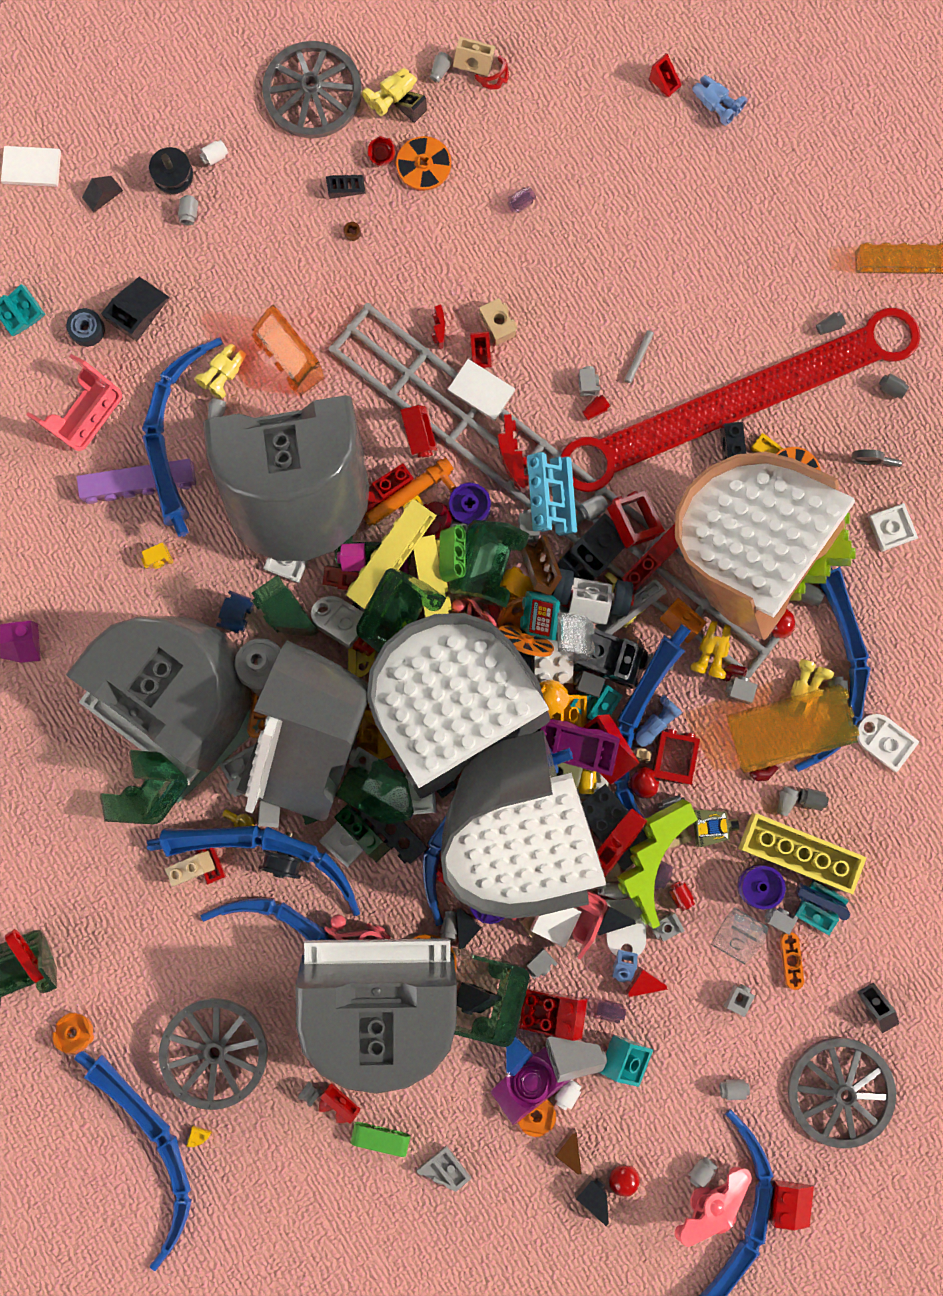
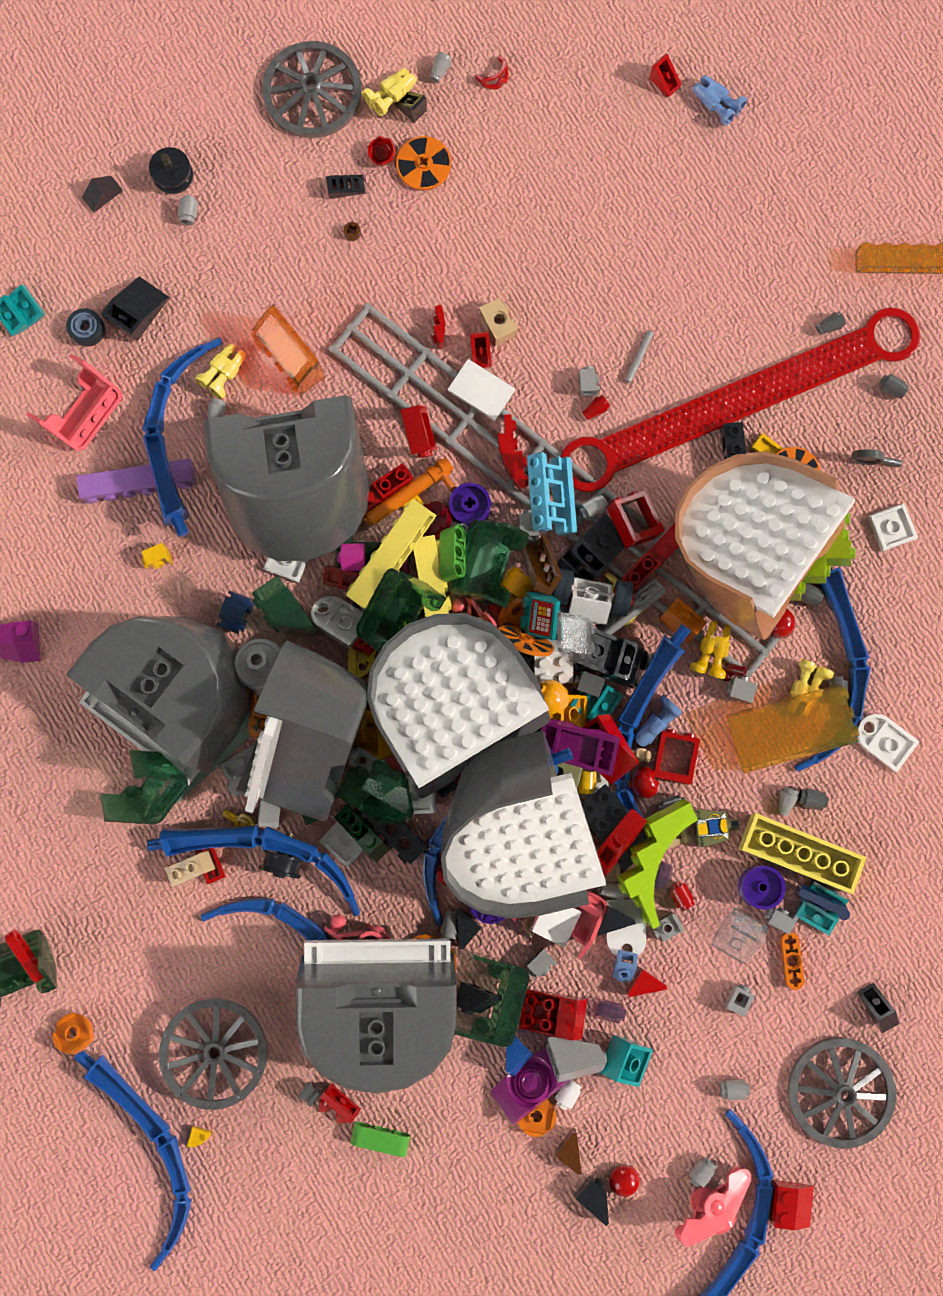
(30, 166): white tile -> none
(213, 152): white brick -> none
(445, 1170): light grey wing -> none
(474, 56): tan brick -> none
(521, 199): clear purple brick -> none
(764, 775): dark red arm -> none

